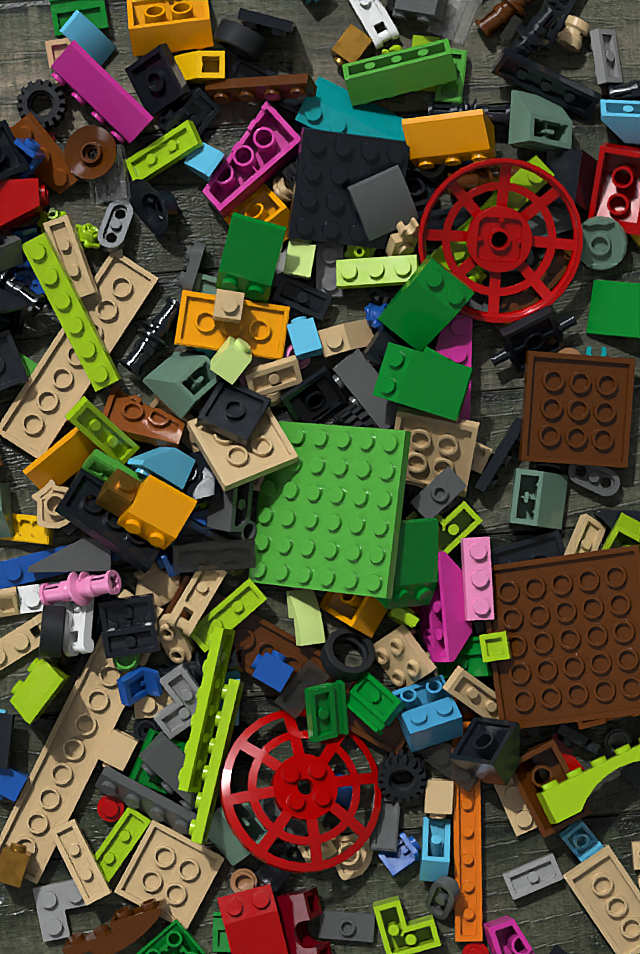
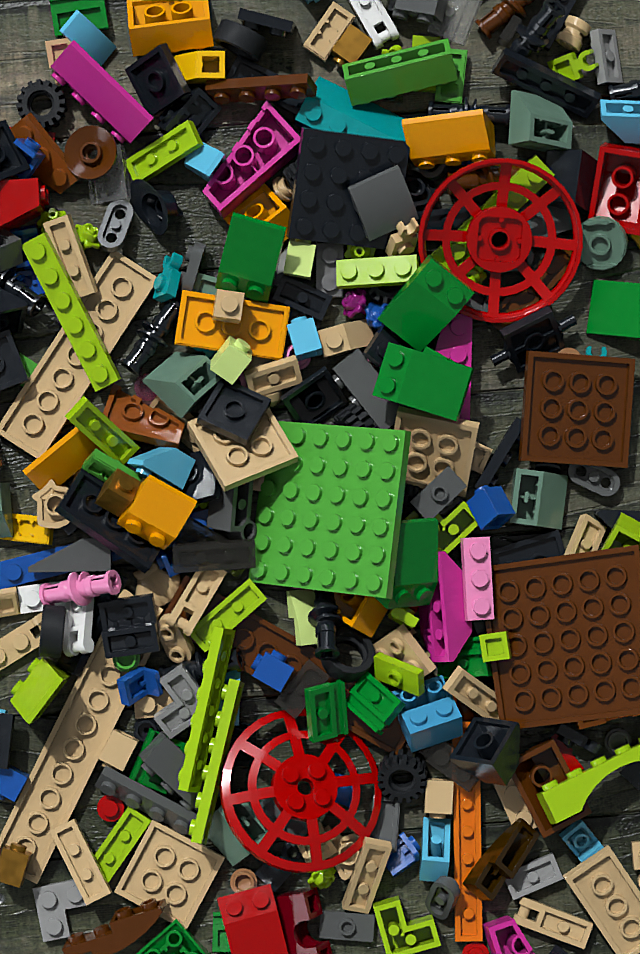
(143, 390): none -> clear pink plate
(168, 281): none -> teal plate
(322, 878): none -> lime plant
(326, 620): none -> black piece
(328, 31): none -> tan plate
(354, 302): none -> magenta plant
(366, 875): none -> tan plate
(399, 674): none -> lime plate
(490, 507): none -> blue brick
(501, 860): none -> dark brown slope
(554, 922): none -> tan plate
(571, 66): none -> lime plate

